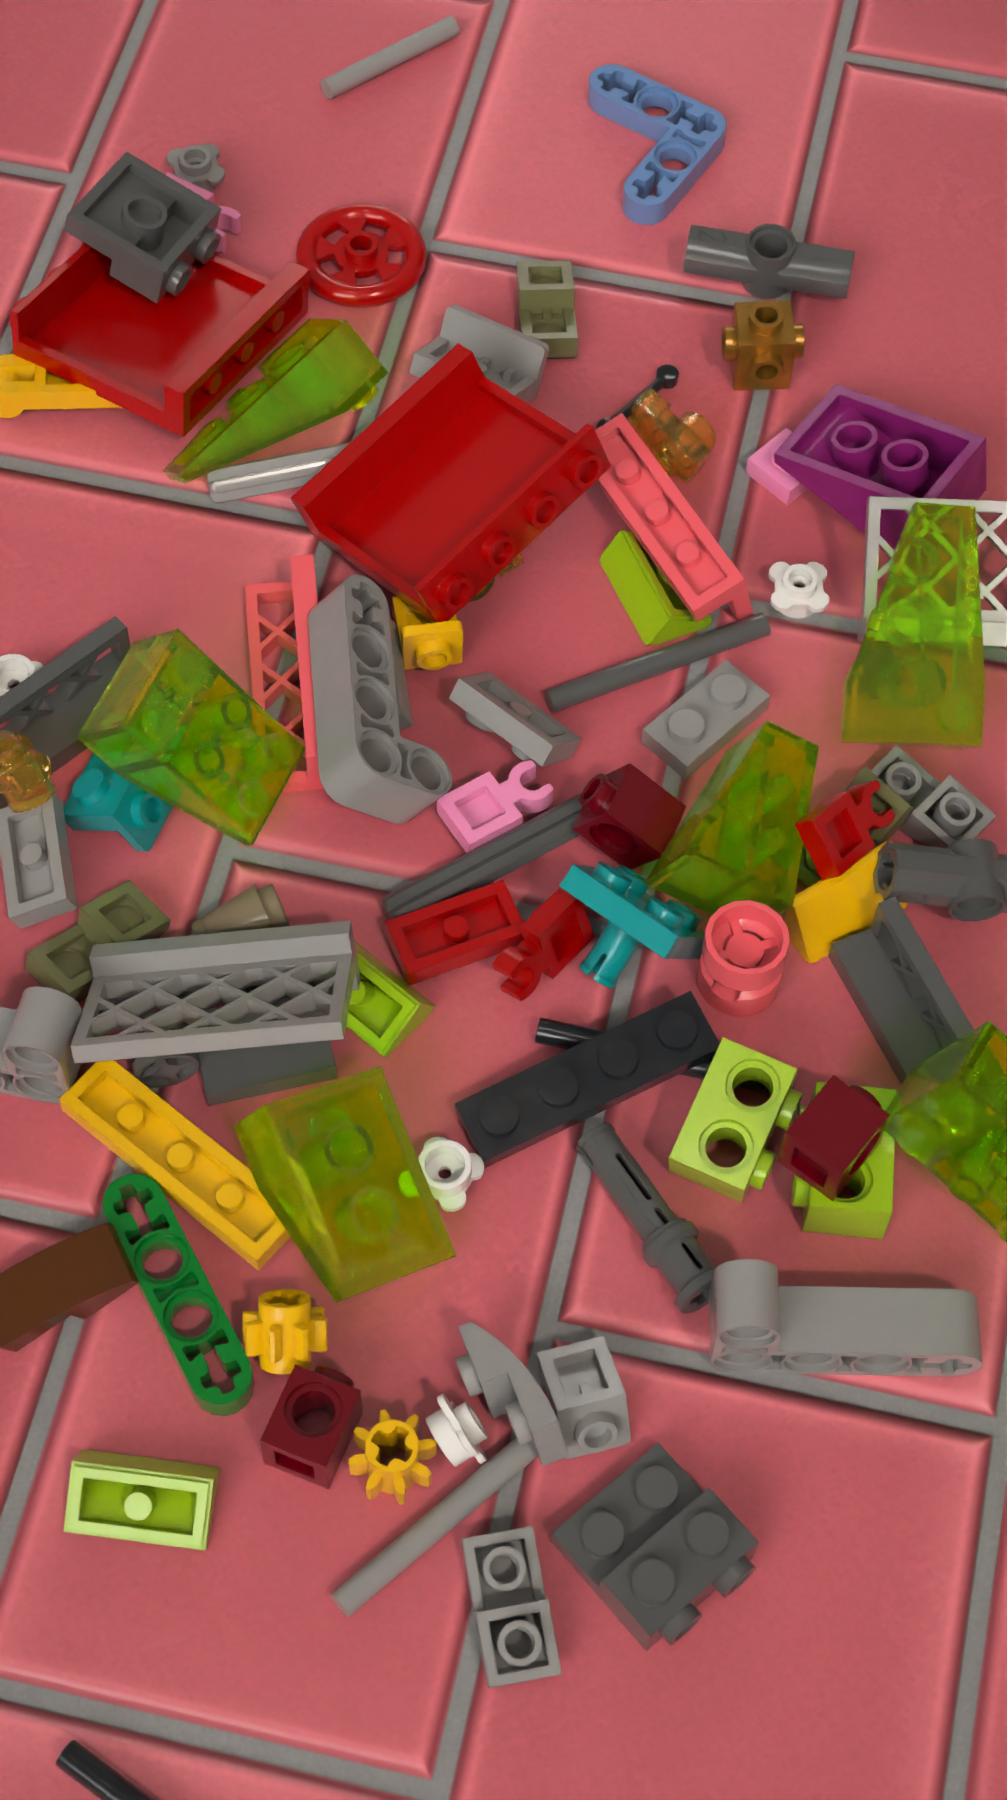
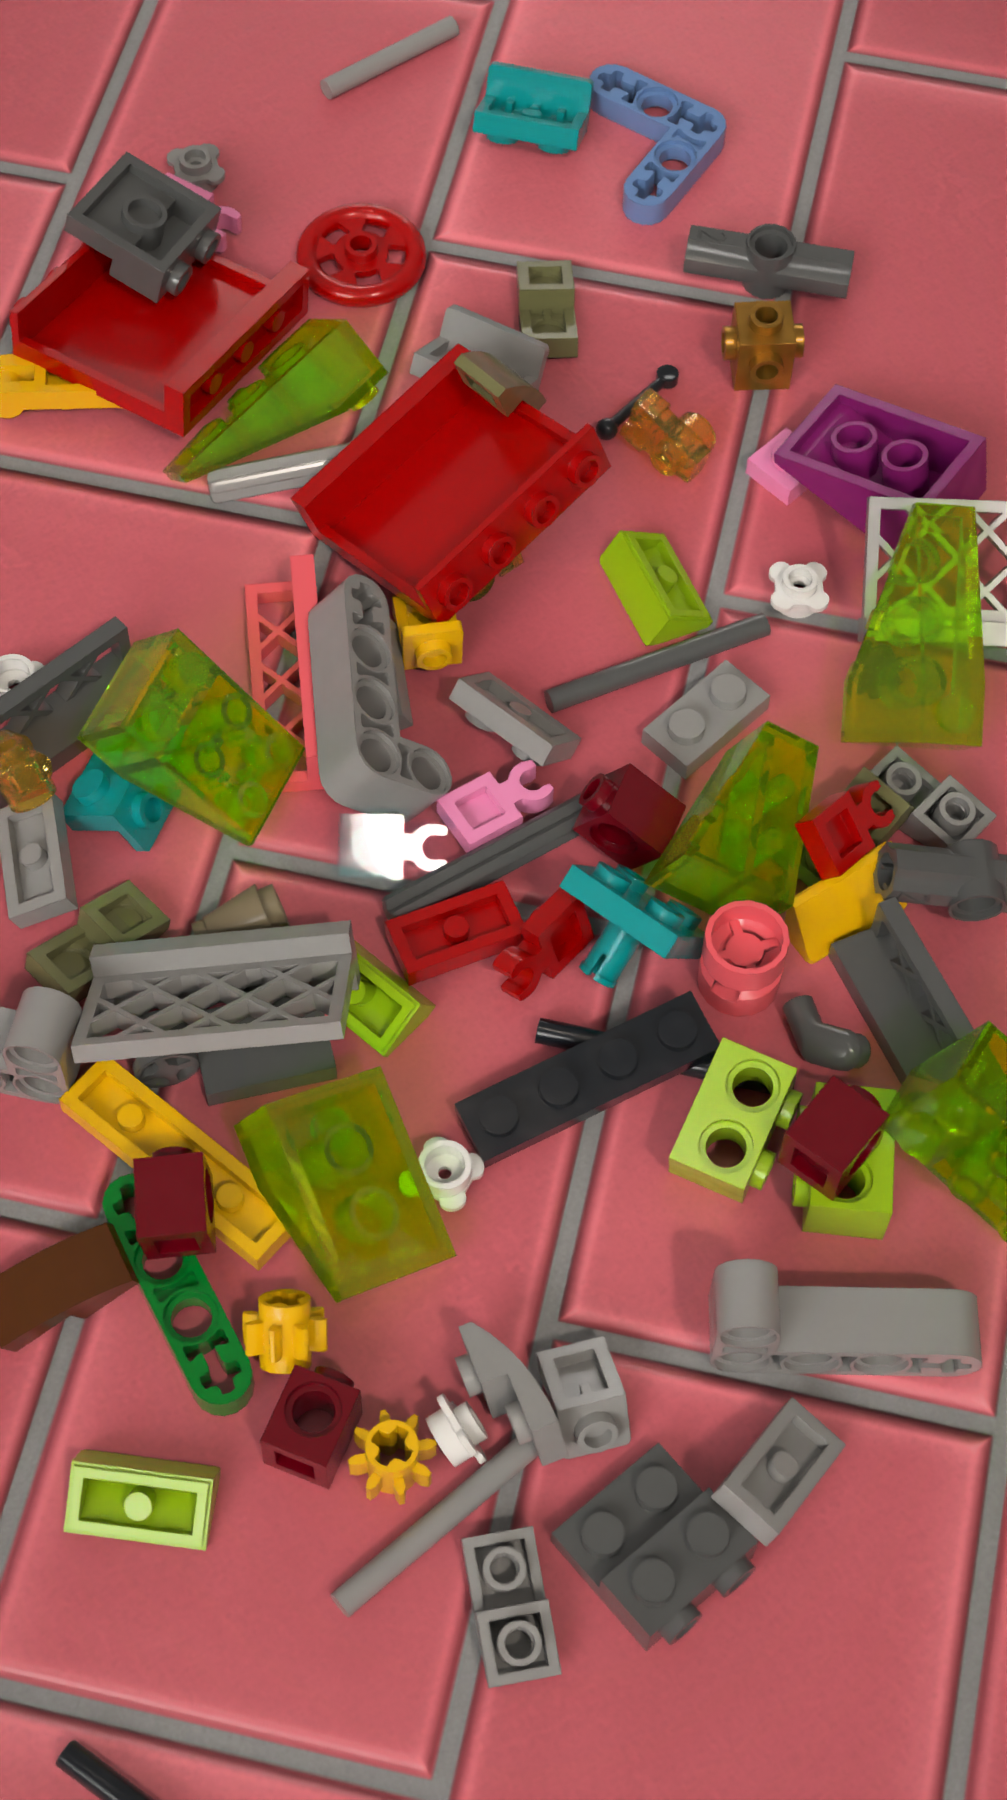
(174, 1204): none -> dark red brick
(377, 845): none -> clear light blue plate
(496, 382): none -> olive slope
(534, 107): none -> teal bracket
(667, 1240): dark grey pin -> none
(668, 525): coral fence -> none
(778, 1471): none -> light grey plate
(824, 1043): none -> dark grey arm

